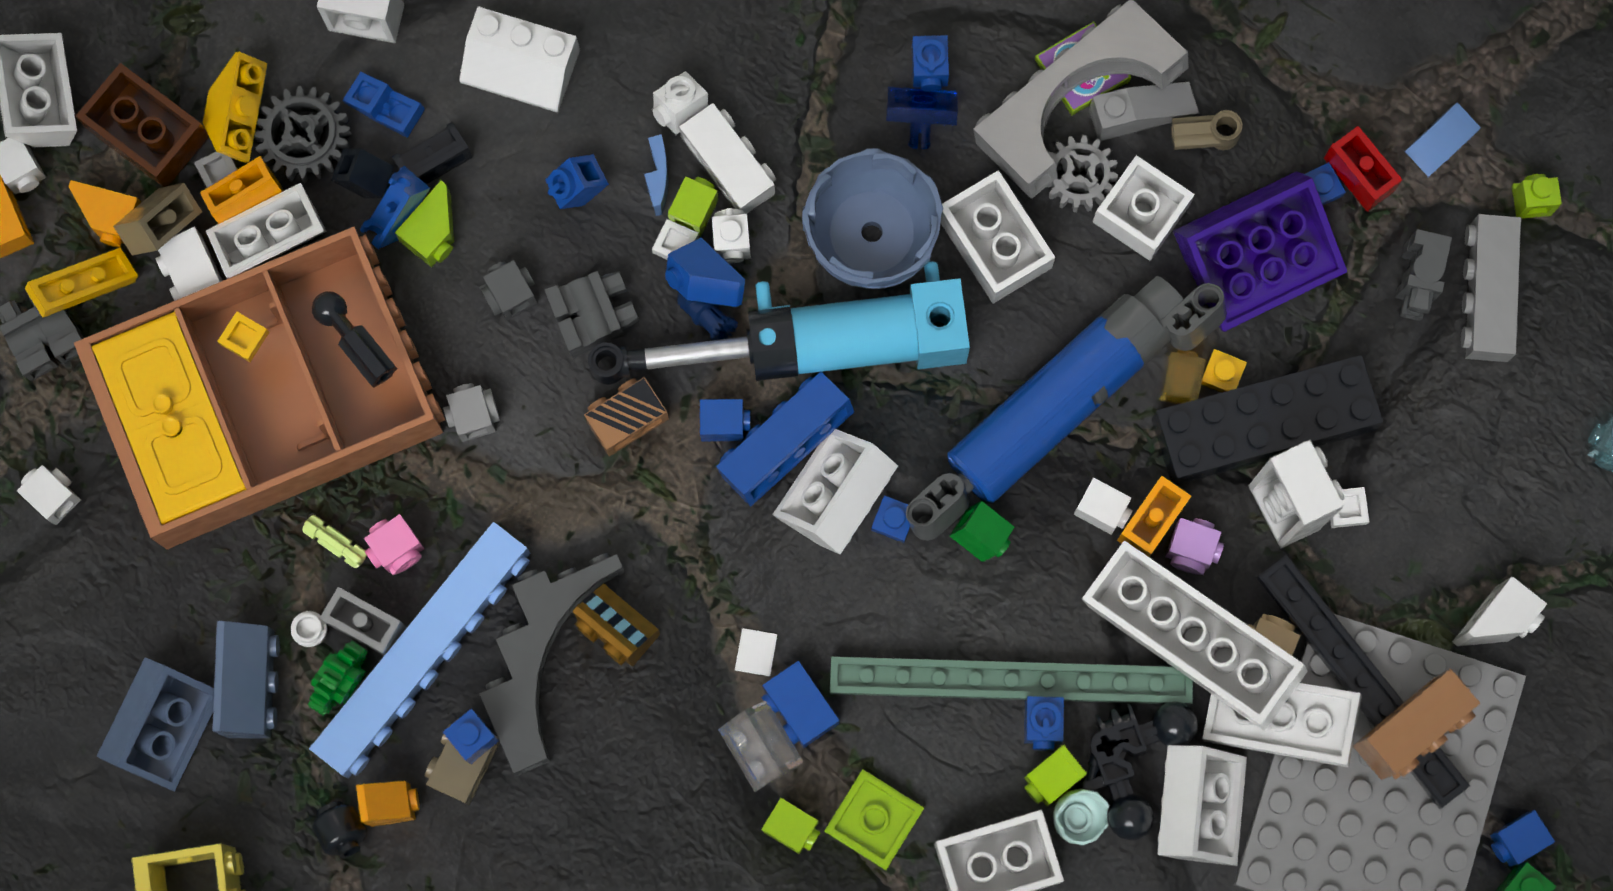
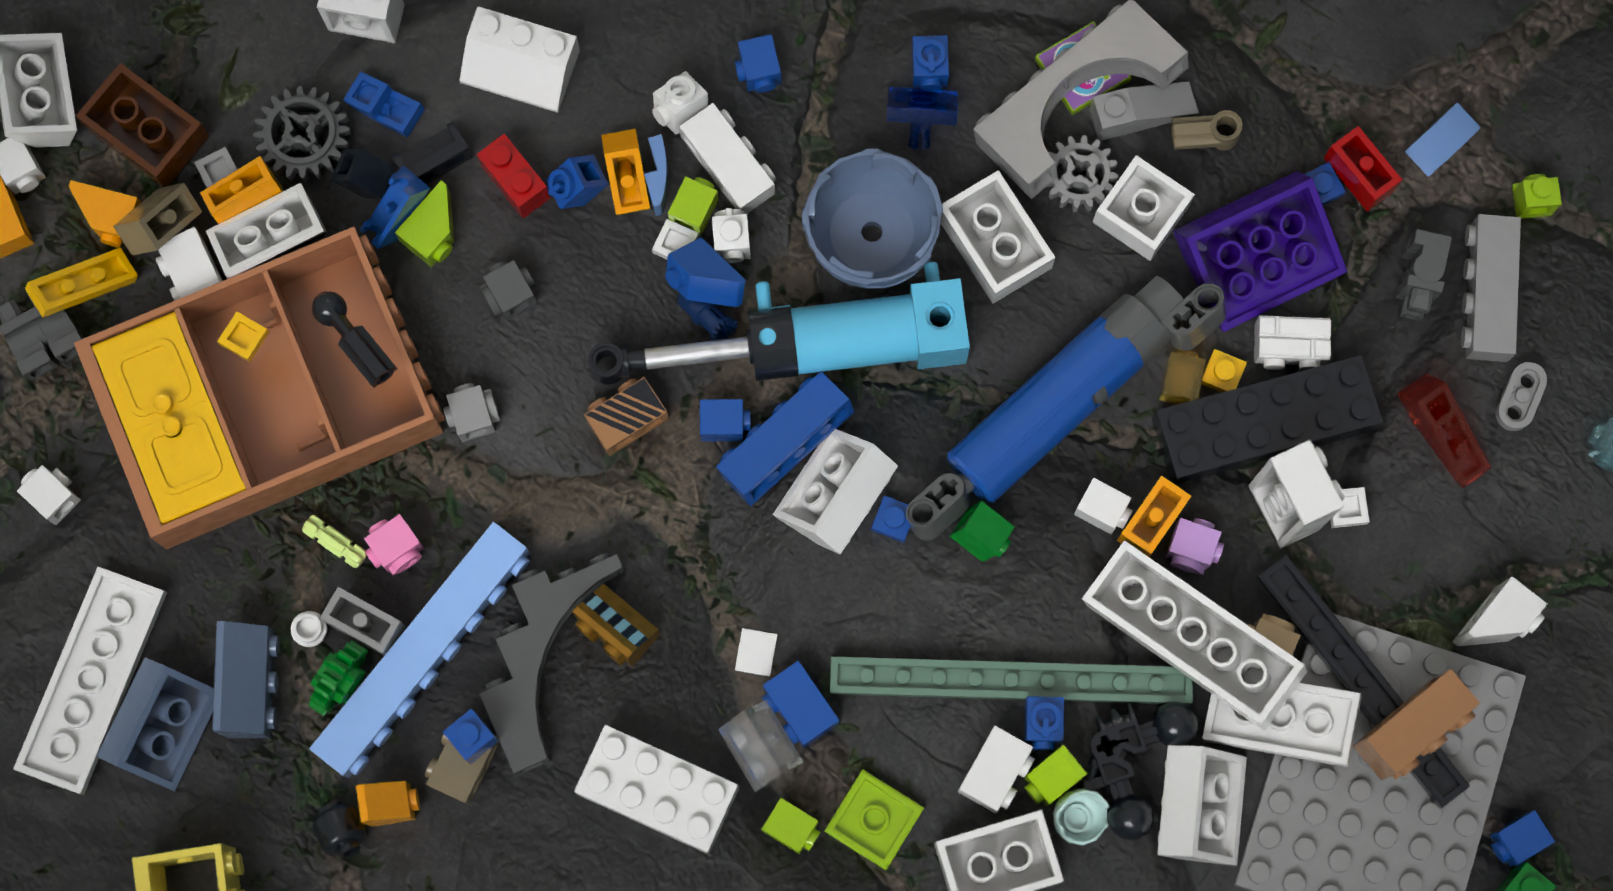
(90, 680): none -> white plate
(234, 106): yellow slope -> none
(513, 176): none -> red brick
(587, 312): dark grey hips -> none
(625, 171): none -> light orange slope
(657, 789): none -> white brick
(758, 64): none -> blue brick
(996, 769): none -> white brick
(1292, 342): none -> white brick
(1444, 428): none -> clear red slope
(1520, 398): none -> light grey plate

